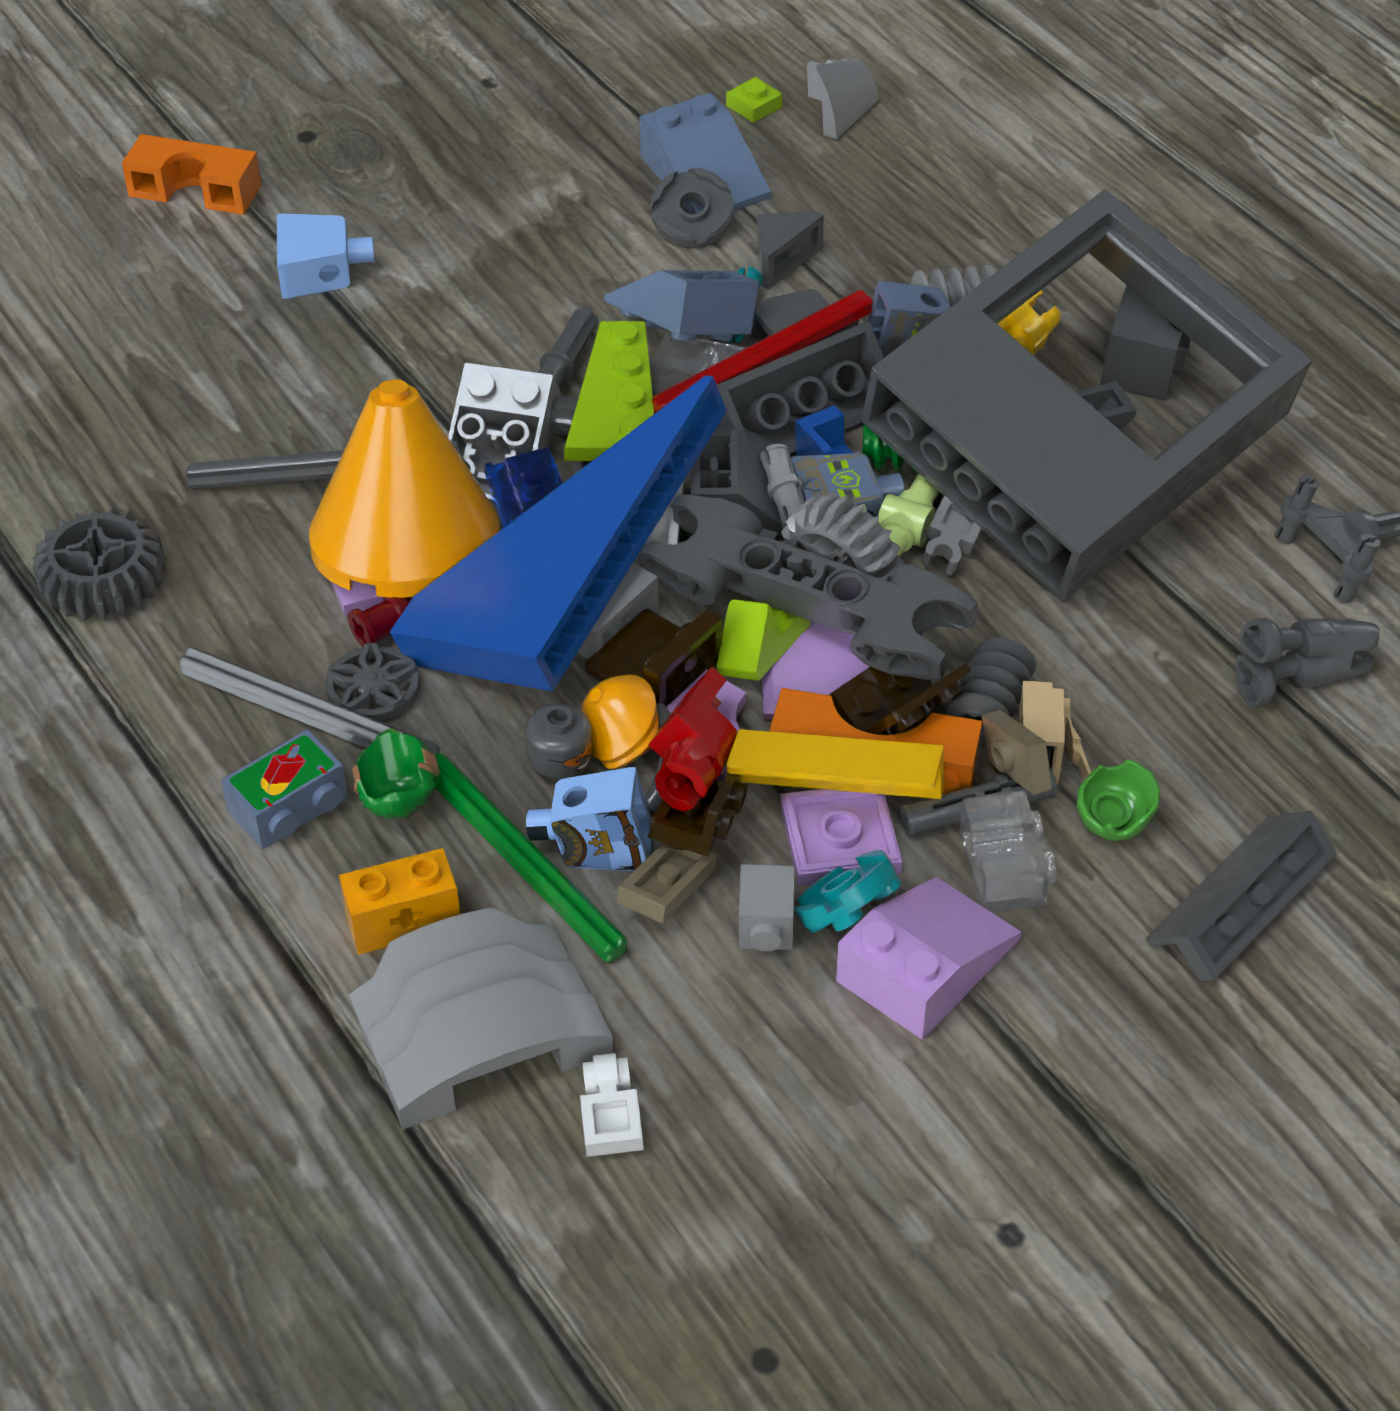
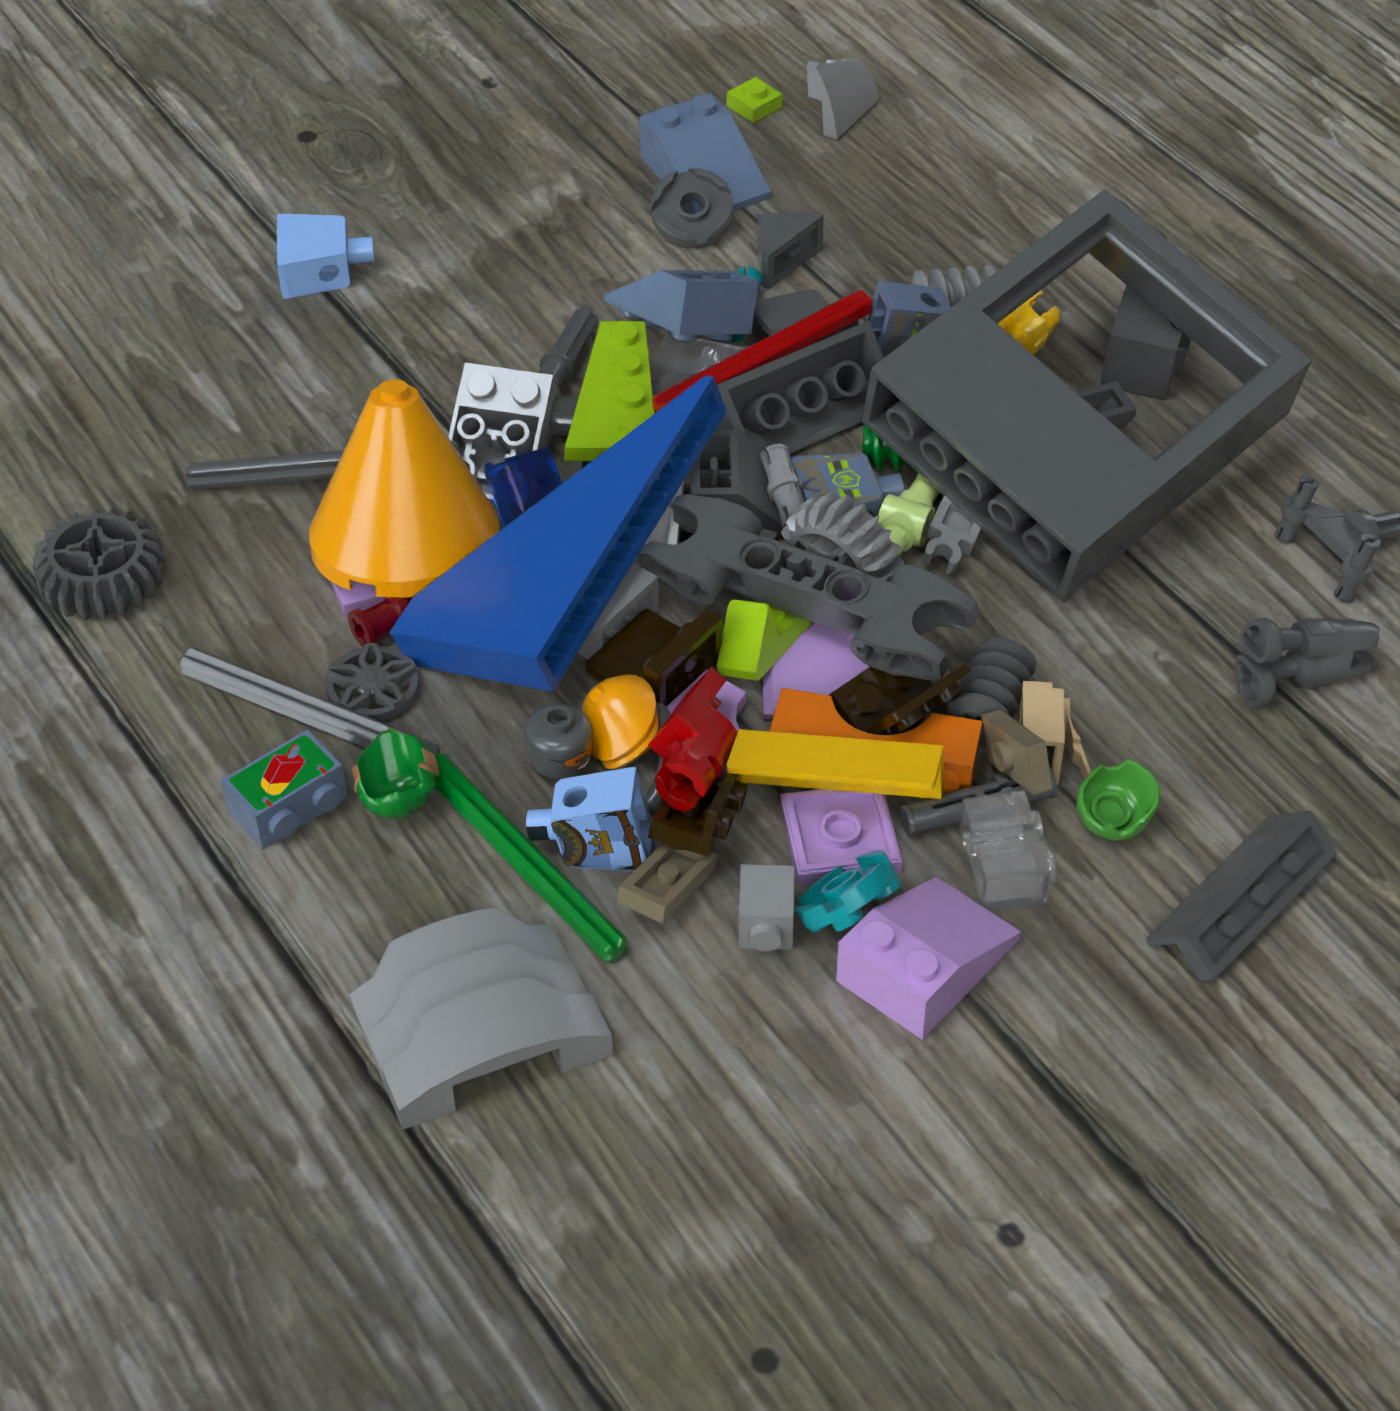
(163, 165): orange arch -> none
(398, 898): light orange brick -> none
(610, 1107): white plate -> none
(821, 433): blue panel -> none

